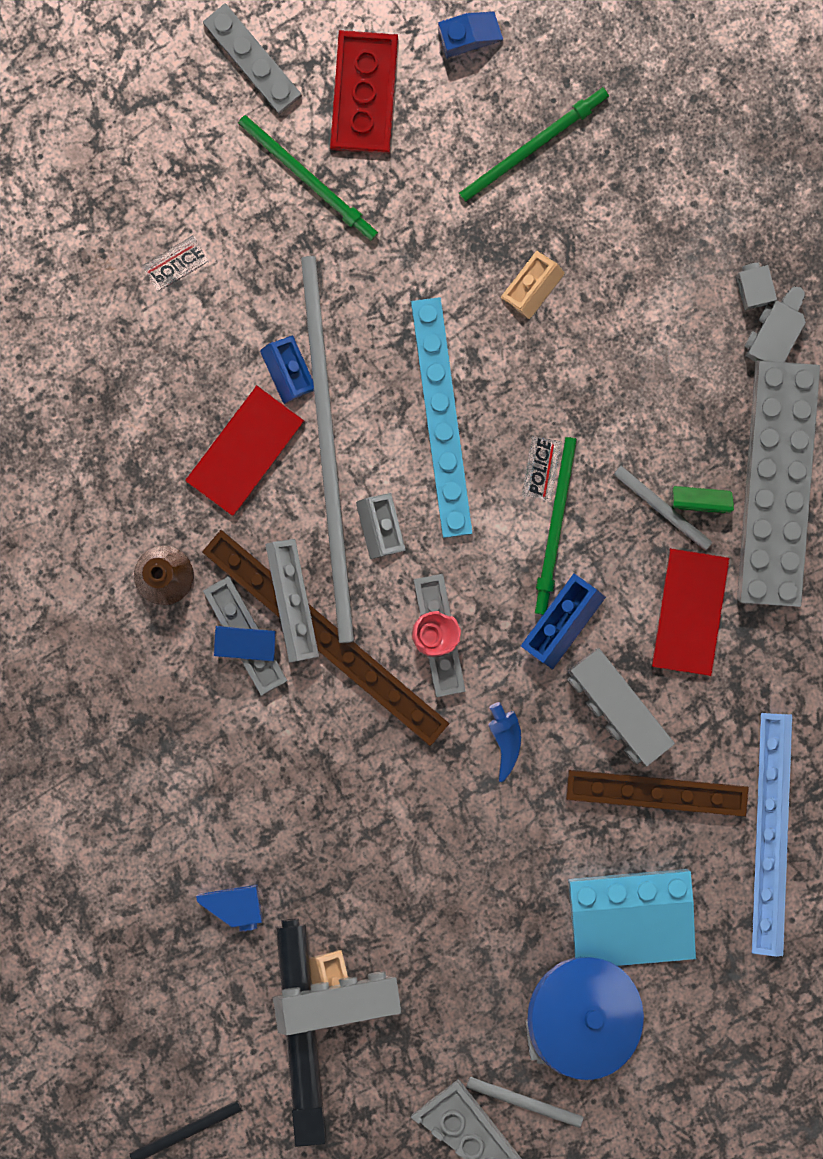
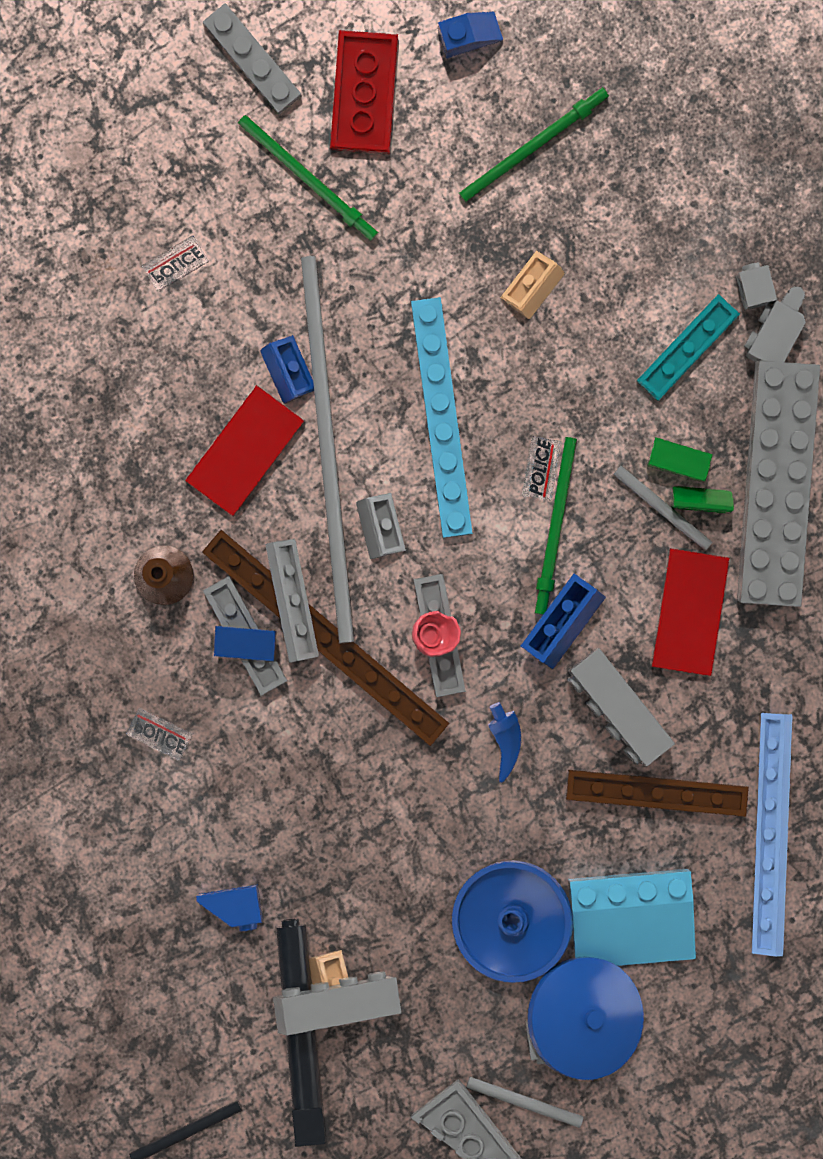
(159, 734): none -> clear tile
(512, 921): none -> blue dish
(679, 460): none -> green slope
(688, 347): none -> teal tile

